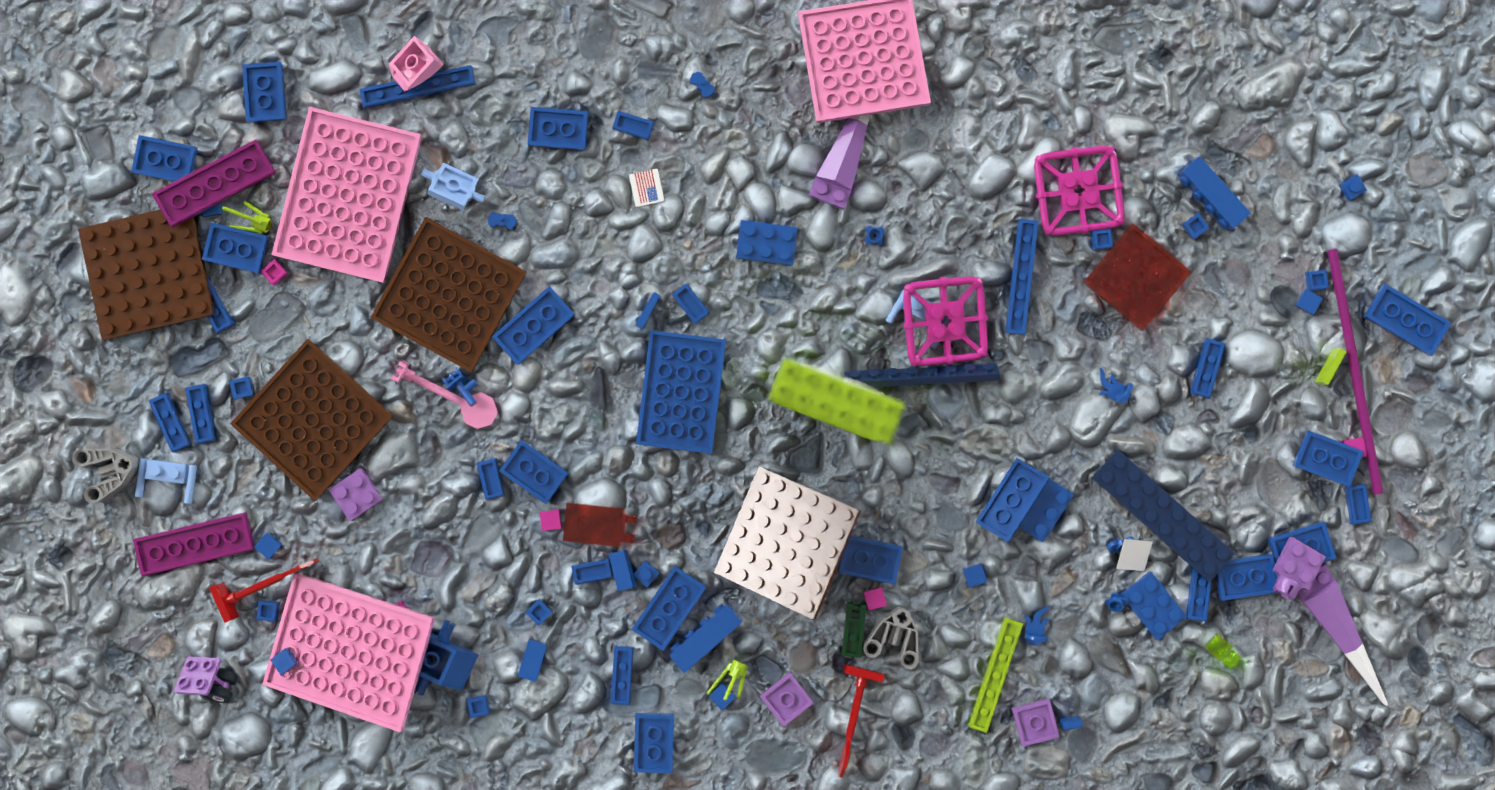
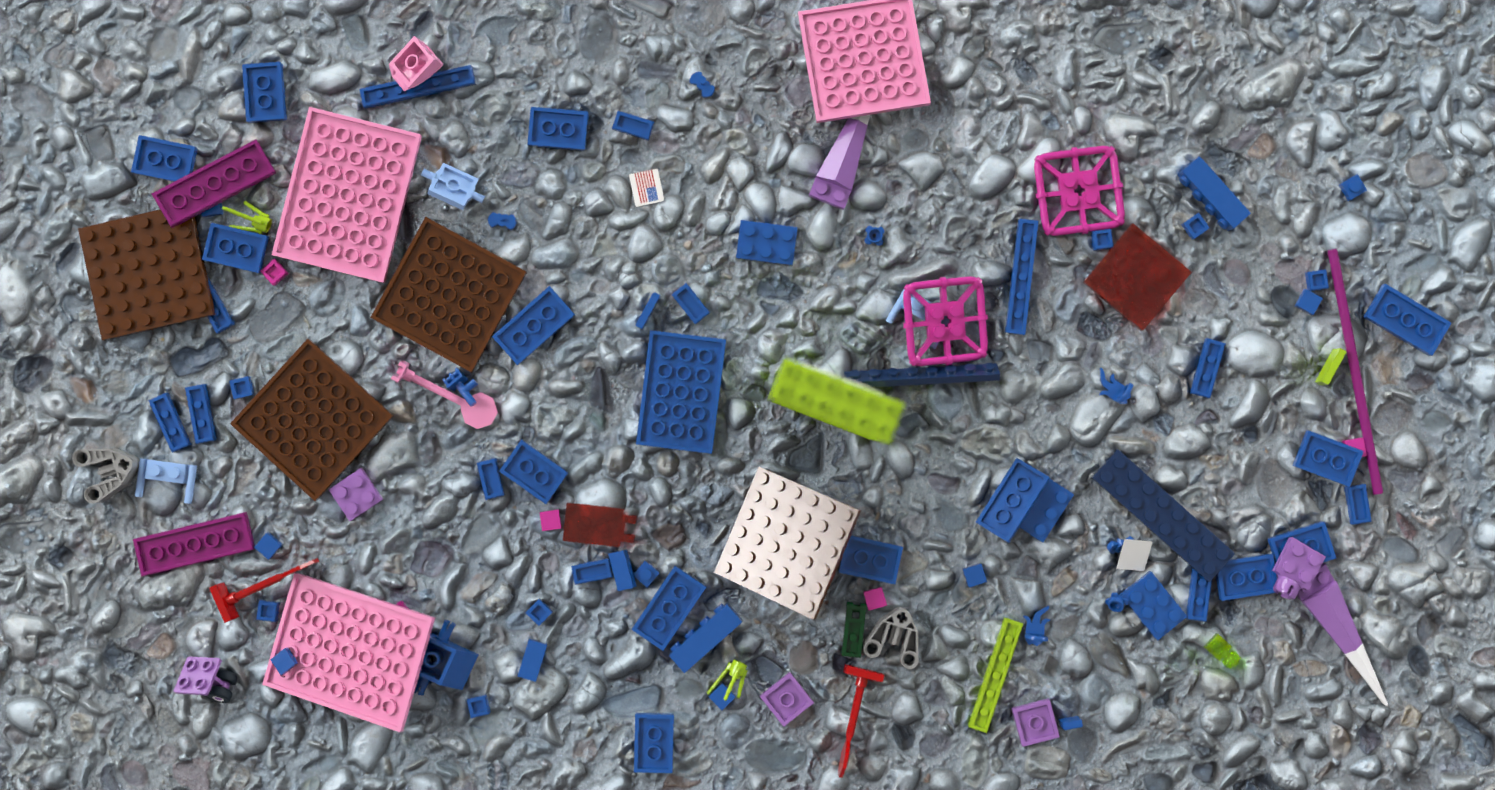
(622, 675): blue tile -> none

